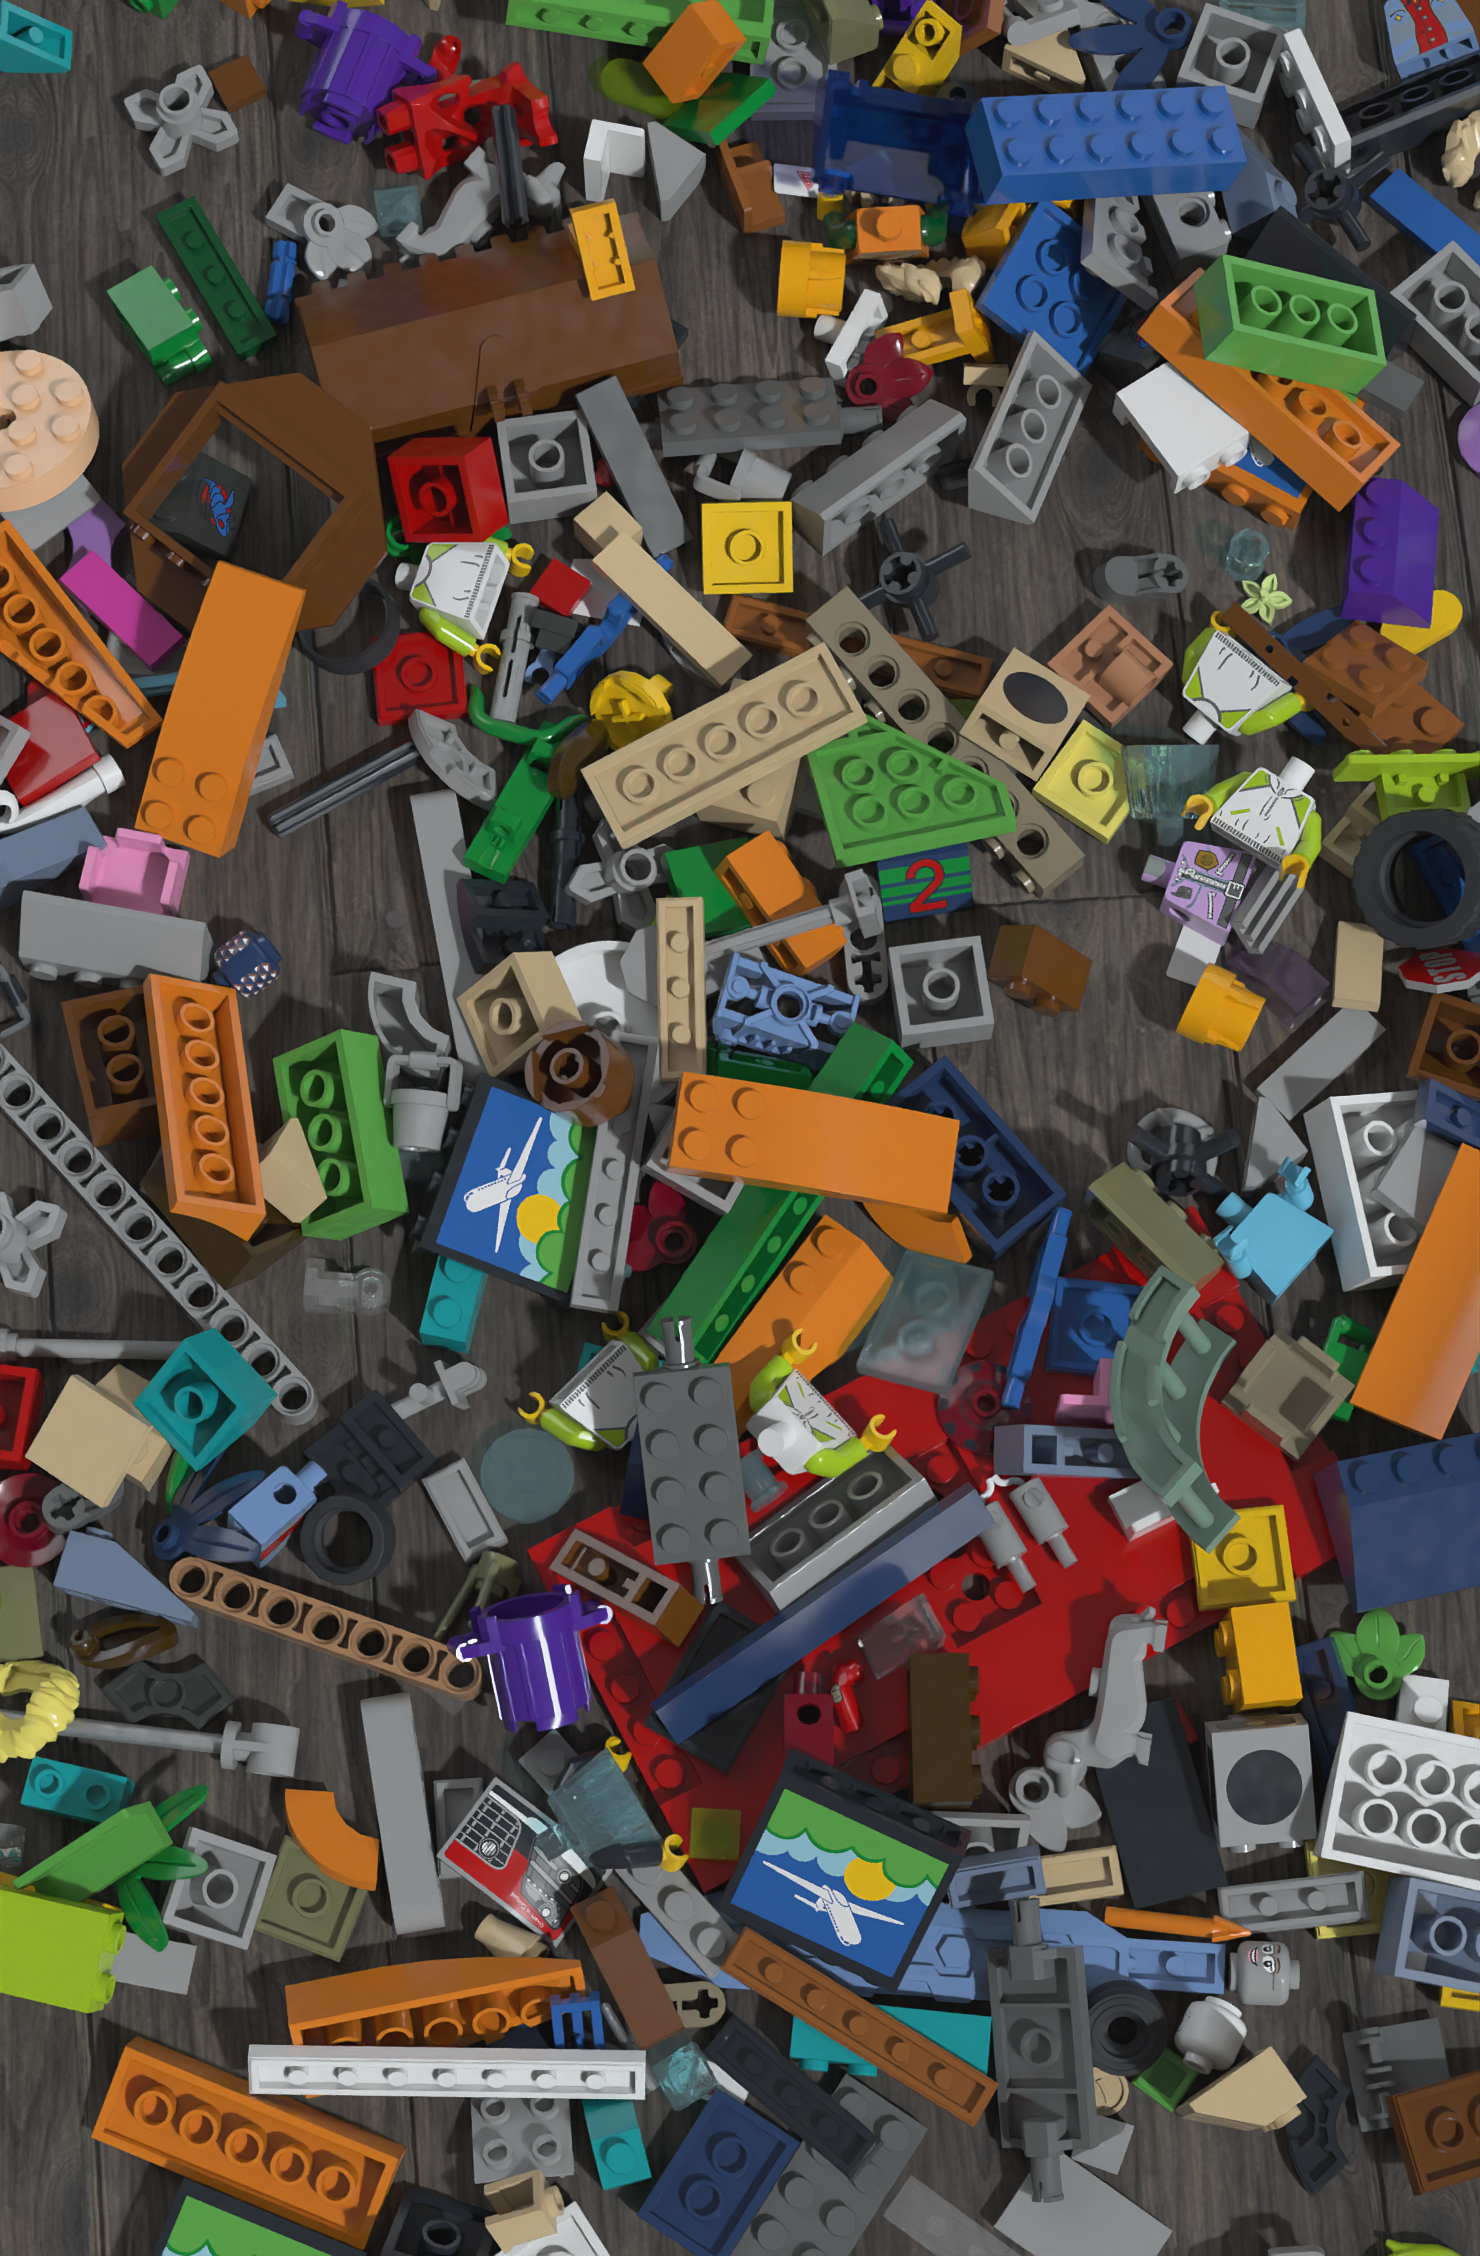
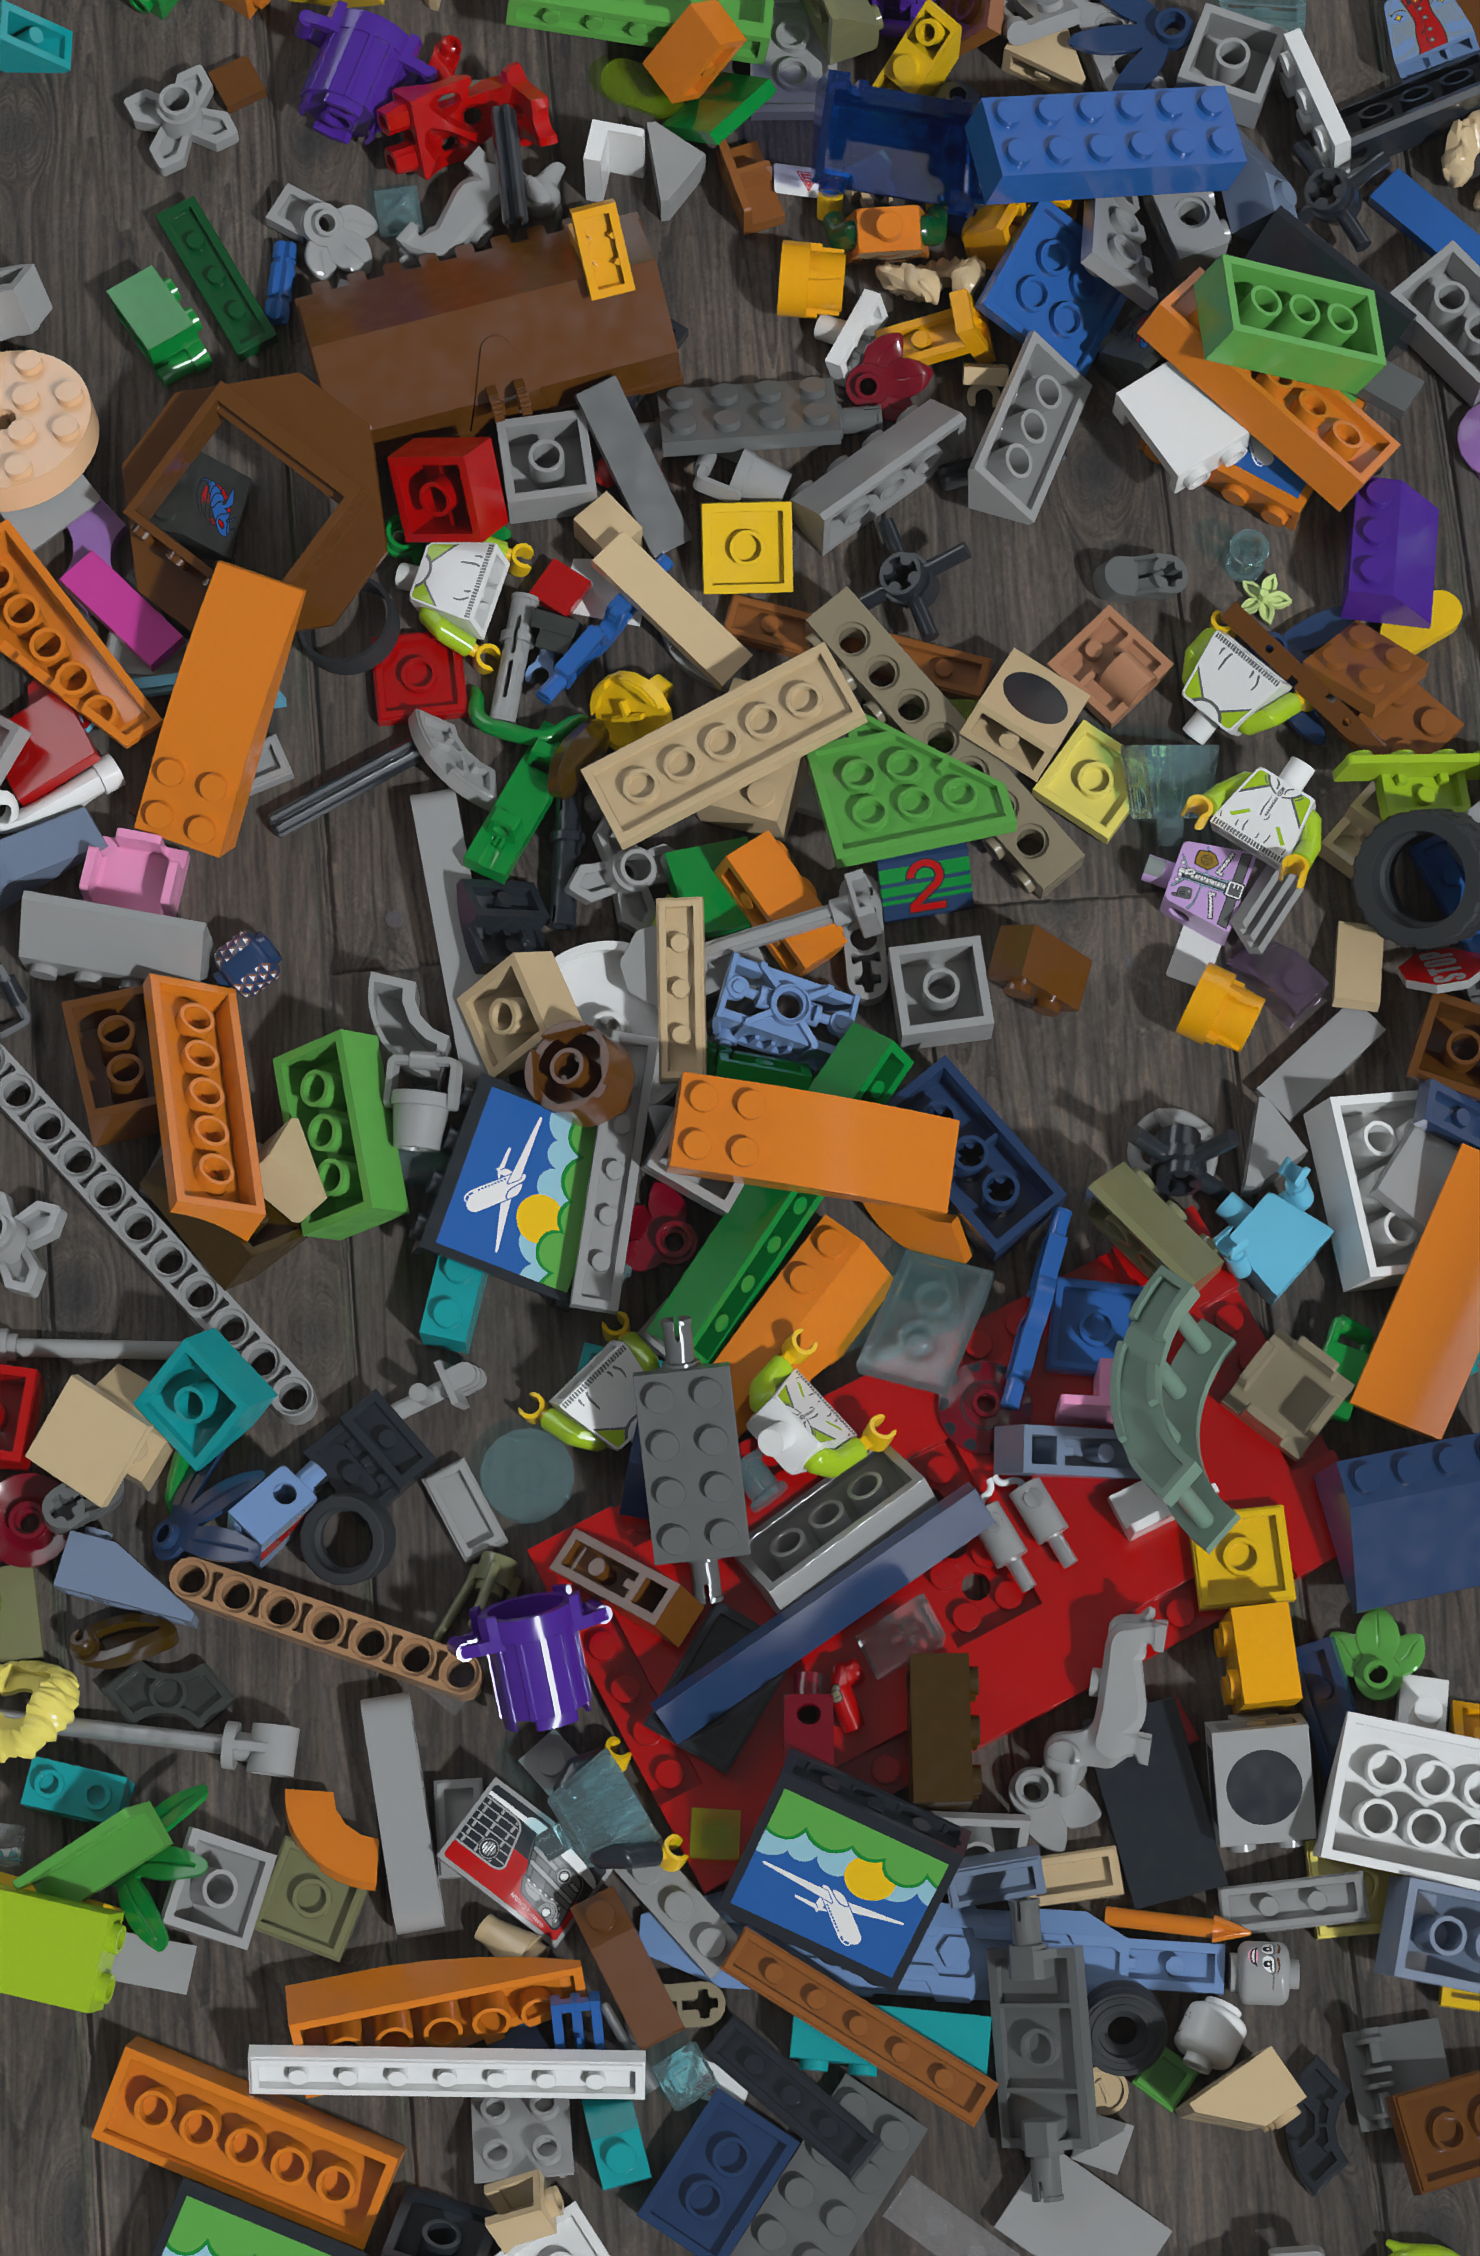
(345, 1293): clear leg -> none

